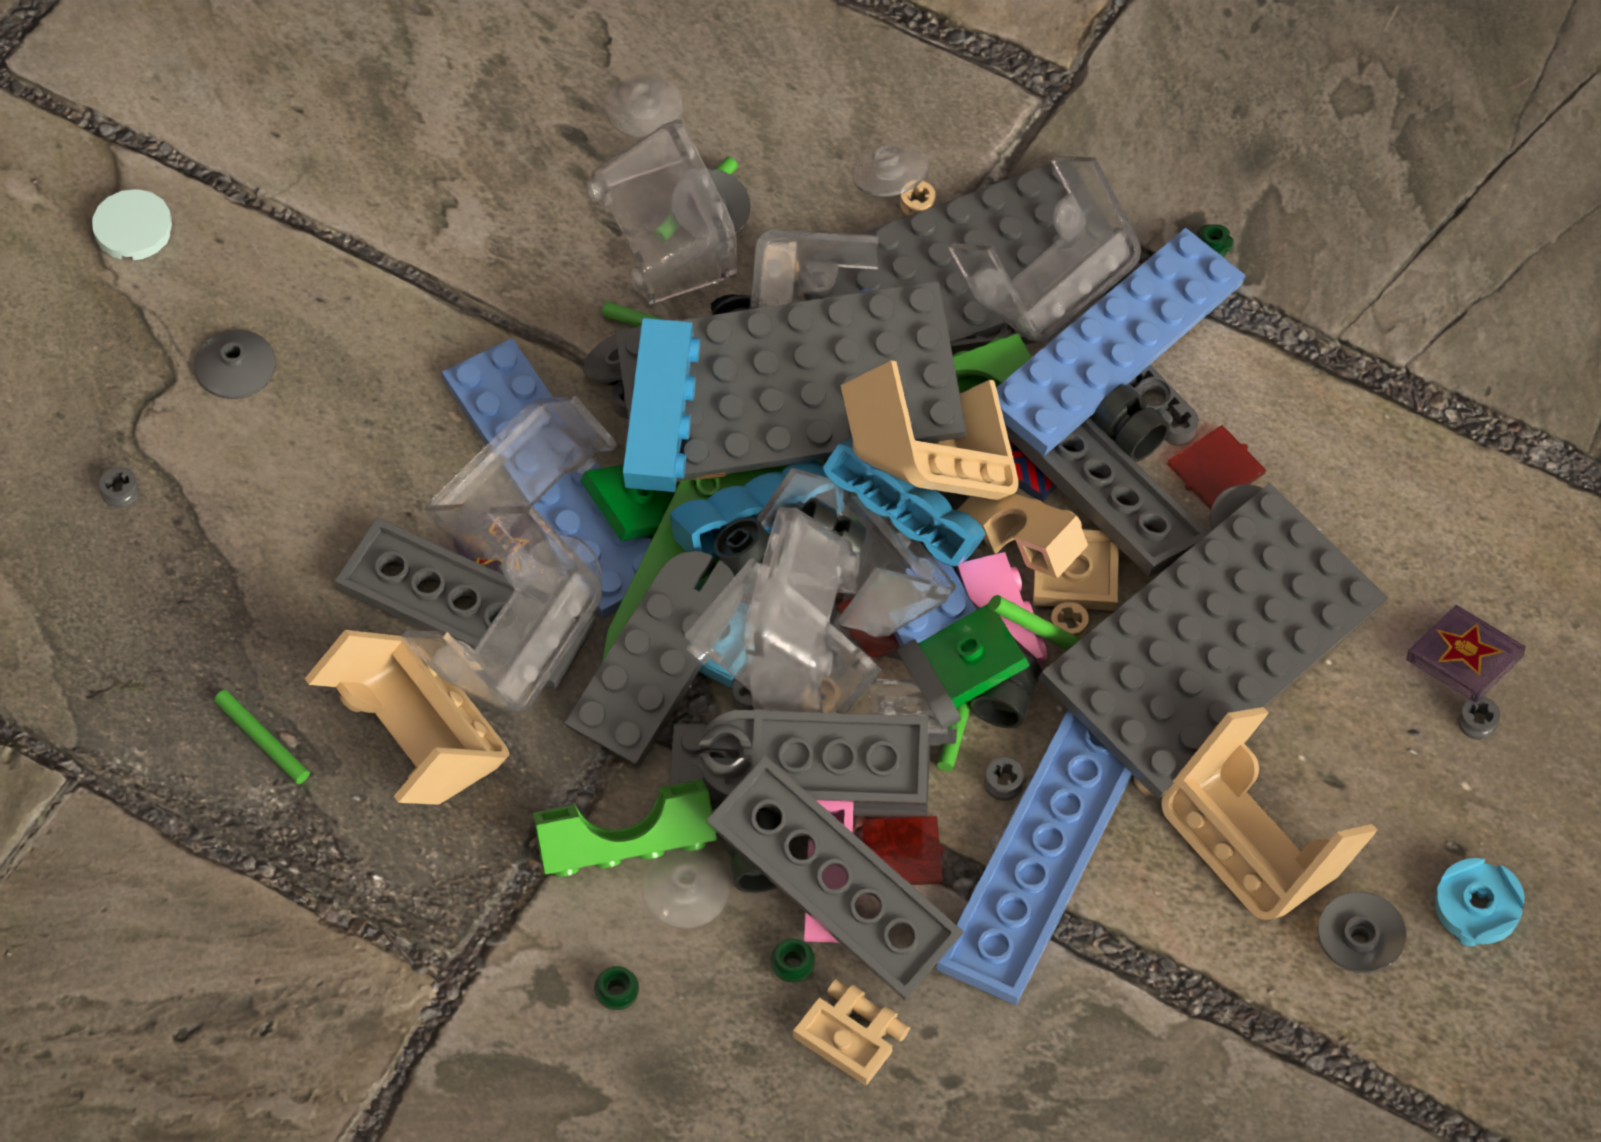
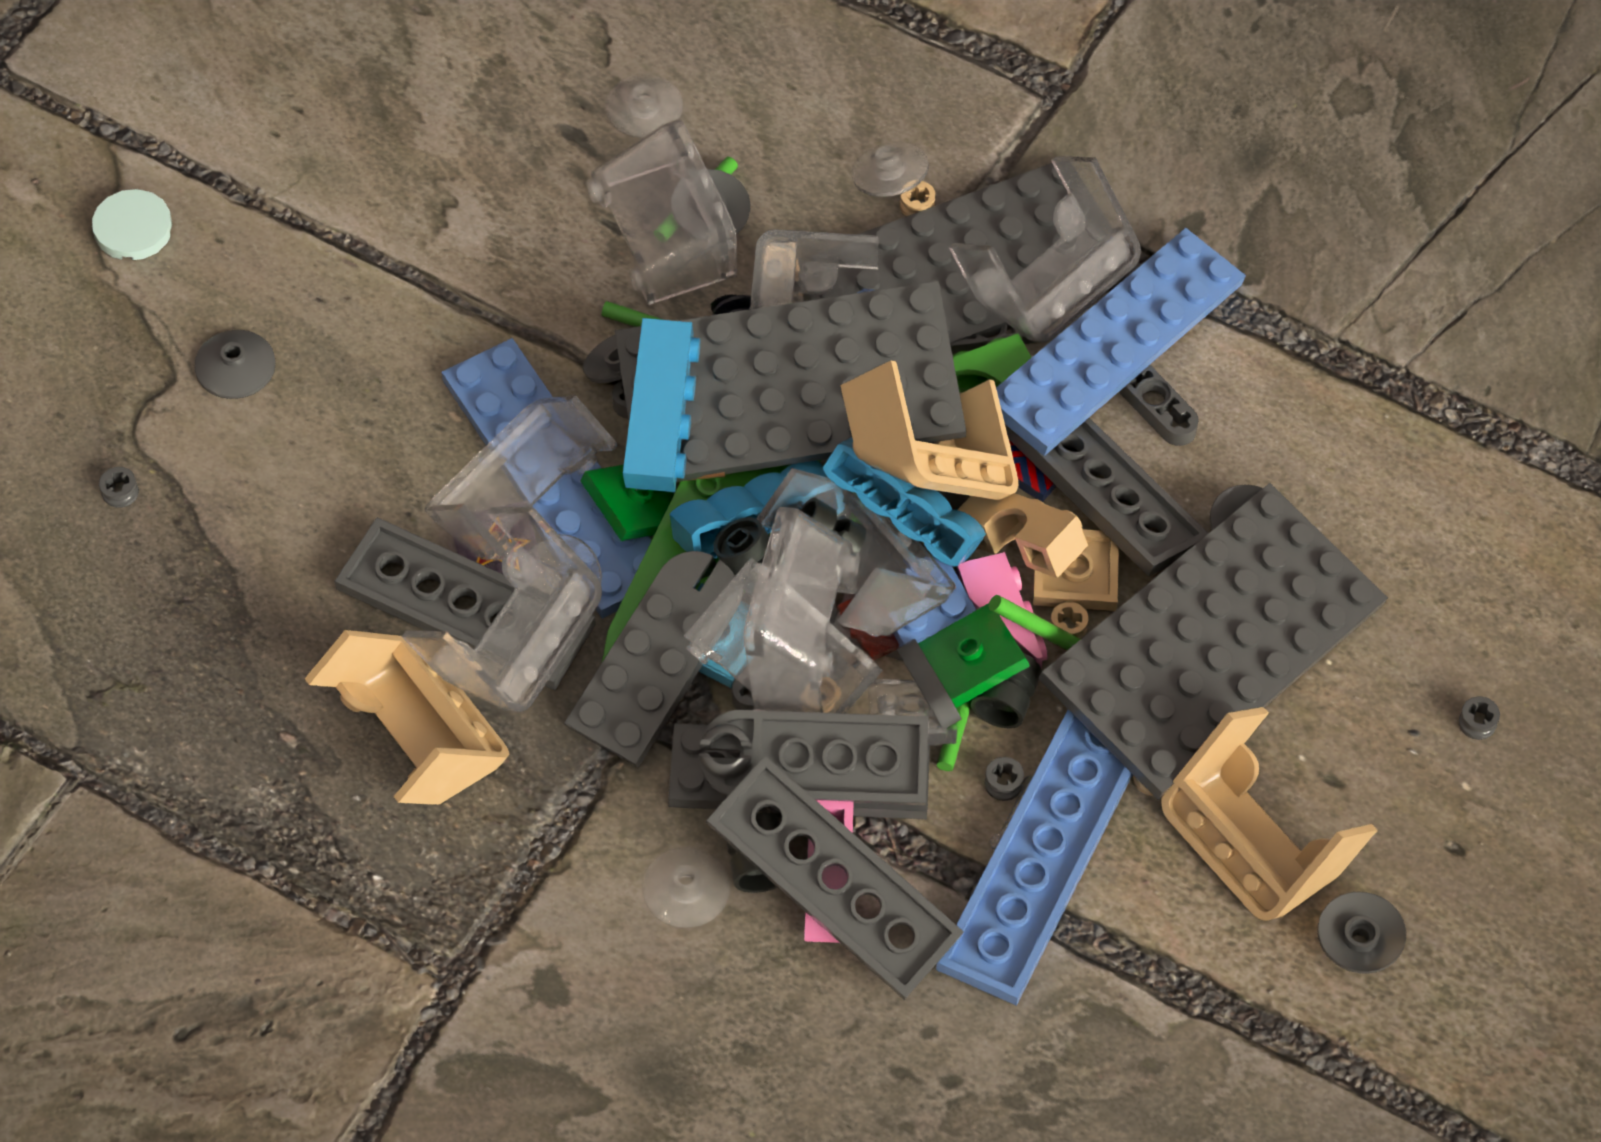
(261, 736): bright green bar -> none
(616, 977): dark green plate -> none
(676, 821): bright green arch -> none
(792, 949): dark green plate -> none
(844, 1041): tan plate -> none
(907, 846): clear red piece -> none
(1133, 425): pearl dark grey wheel -> none
(1215, 465): clear red piece -> none
(1223, 243): dark green plate -> none
(1465, 653): tile -> none
(1473, 924): medium azure plate -> none

